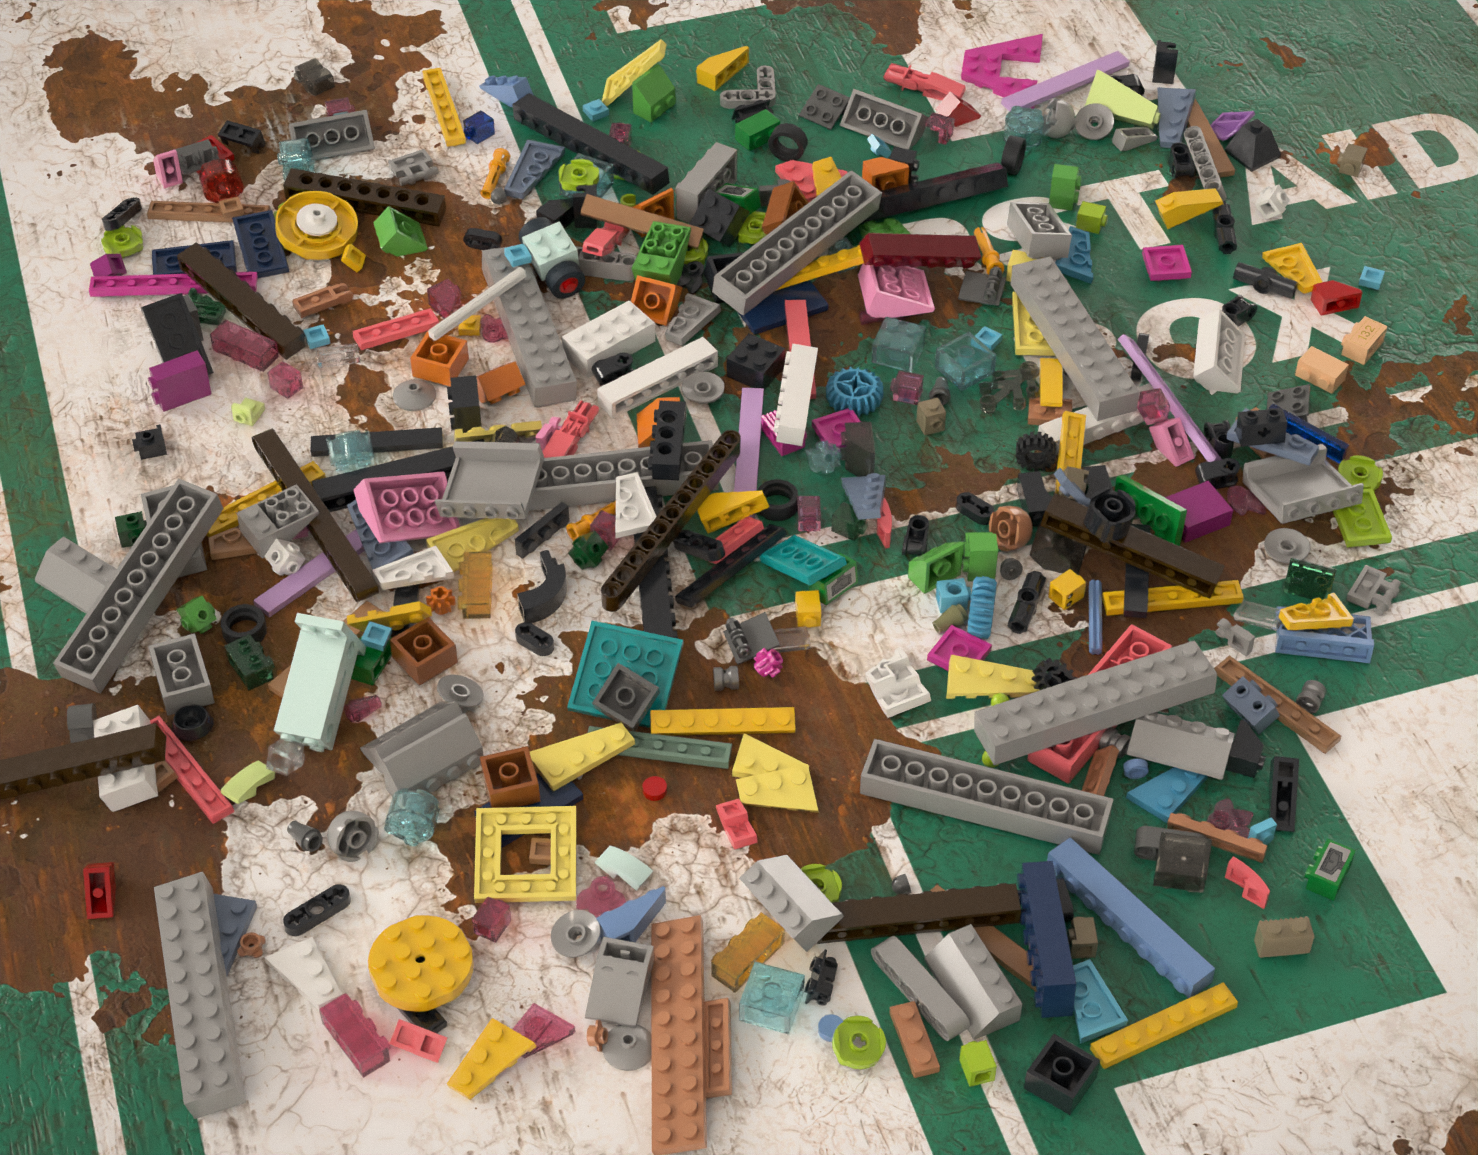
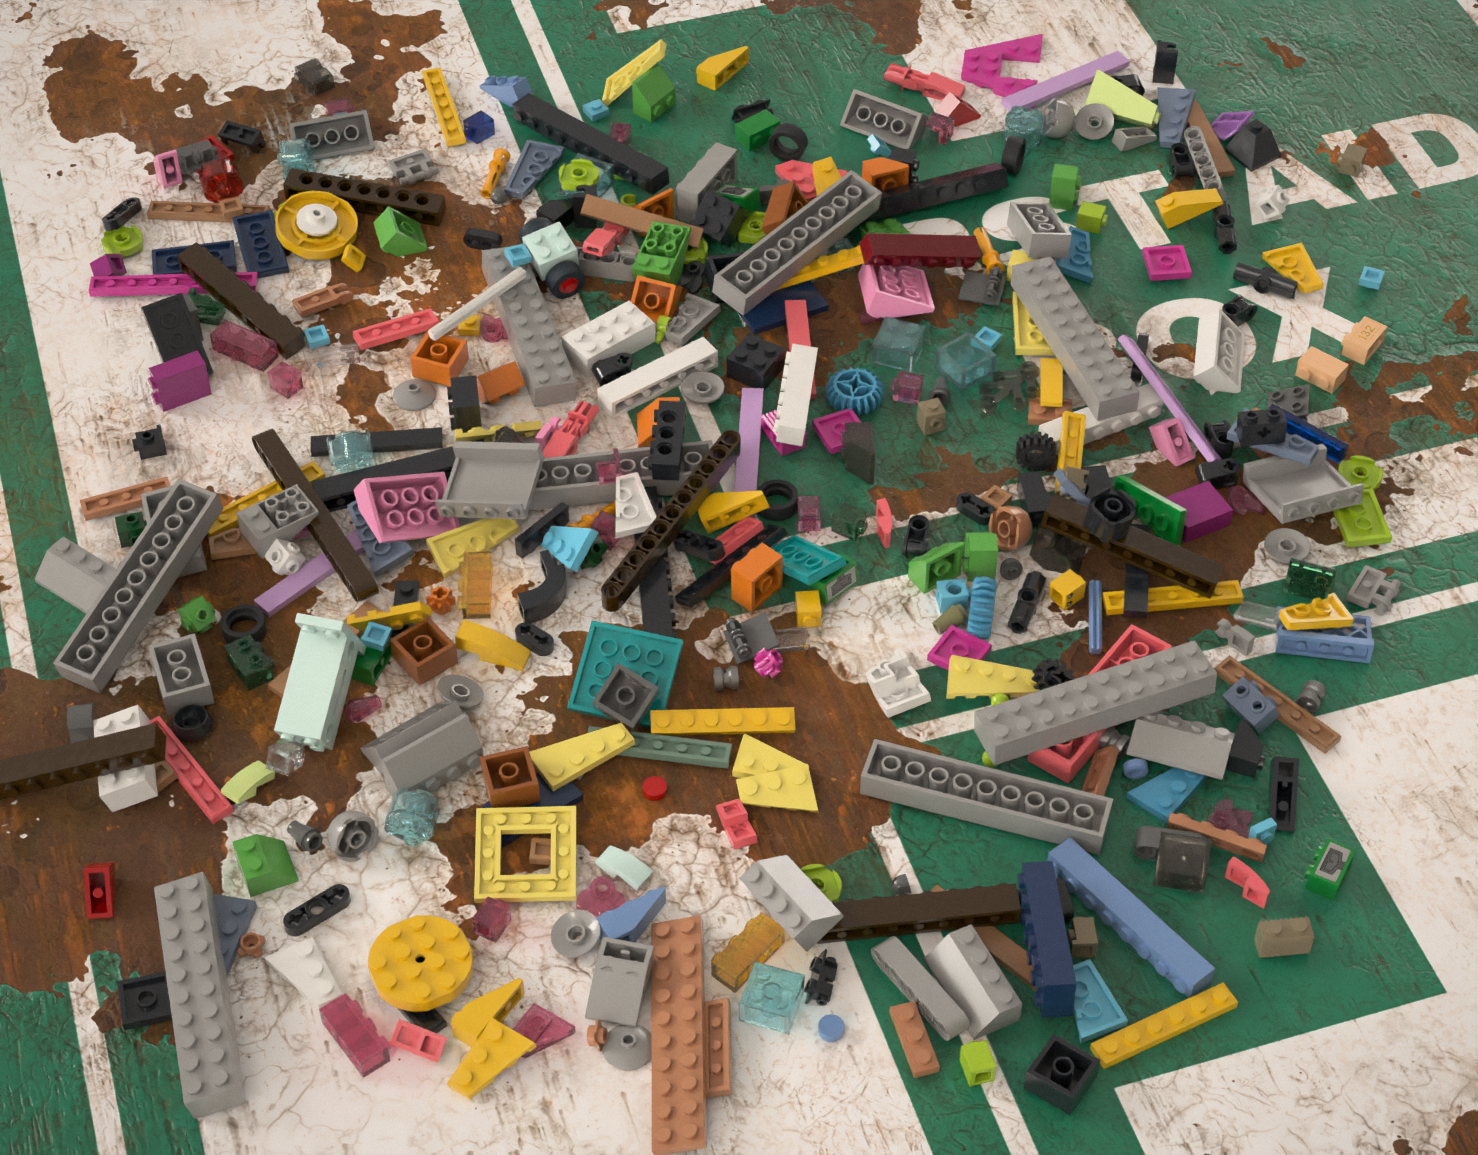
(120, 499): none -> nougat plate
(144, 1000): none -> black plate
(248, 411): yellowish green bracket -> none
(264, 863): none -> bright green slope
(414, 569): white wing -> none
(444, 298): clear pink slope -> none
(475, 1015): none -> yellow slope
(491, 646): none -> yellow slope
(569, 544): none -> medium azure wing
(609, 470): none -> clear pink panel
(661, 328): none -> lime piece
(734, 98): light grey beam -> none
(756, 577): none -> orange brick
(823, 457): clear light blue brick -> none
(824, 106): dark grey hinge -> none
(848, 1053): lime plate -> none
(866, 494): sand blue wing -> none
(997, 497): none -> medium nougat plate
(1153, 406): clear pink brick -> none
(1335, 297): red slope -> none

